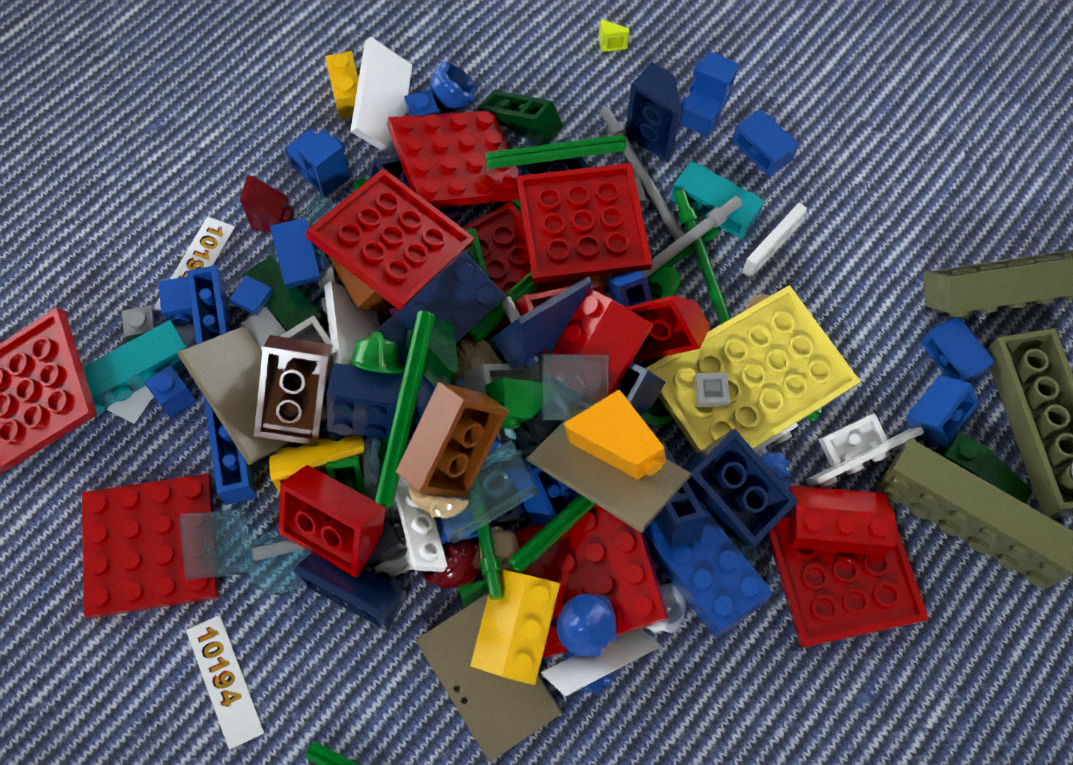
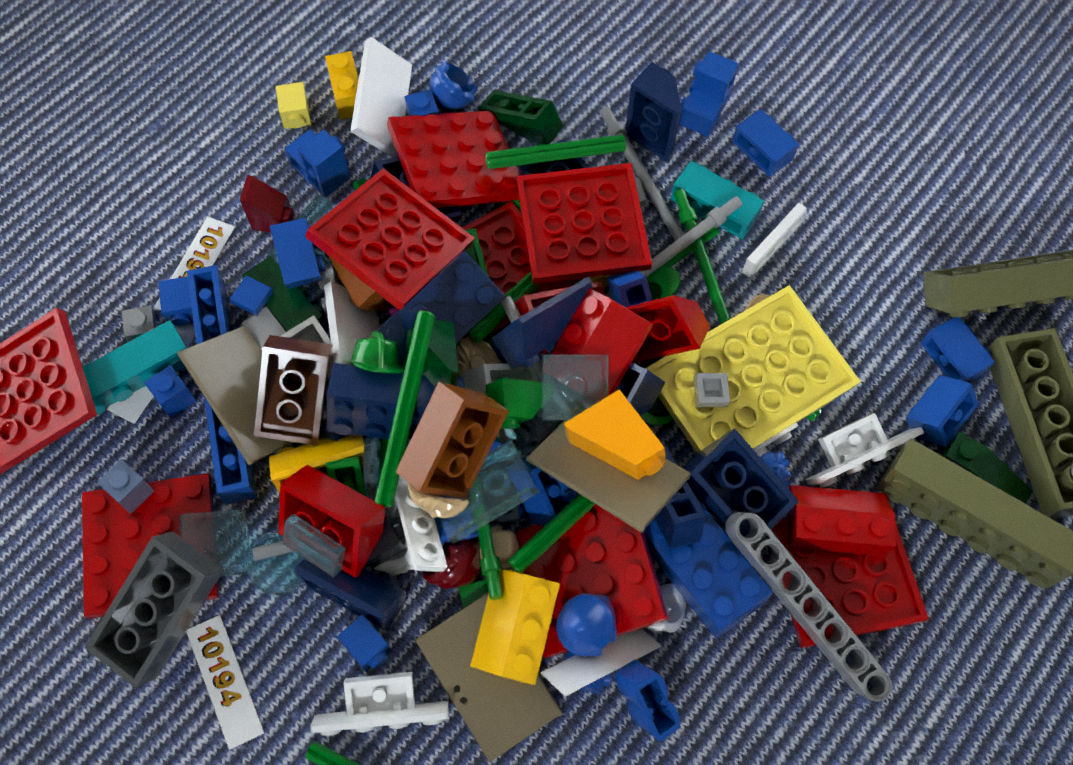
(125, 486): none -> sand blue brick
(154, 608): none -> dark grey brick
(293, 105): none -> light yellow brick
(313, 545): none -> clear light blue tile
(365, 644): none -> blue brick
(379, 702): none -> white bracket
(613, 36): neon yellow slope -> none
(647, 700): none -> blue brick
(820, 615): none -> light grey beam

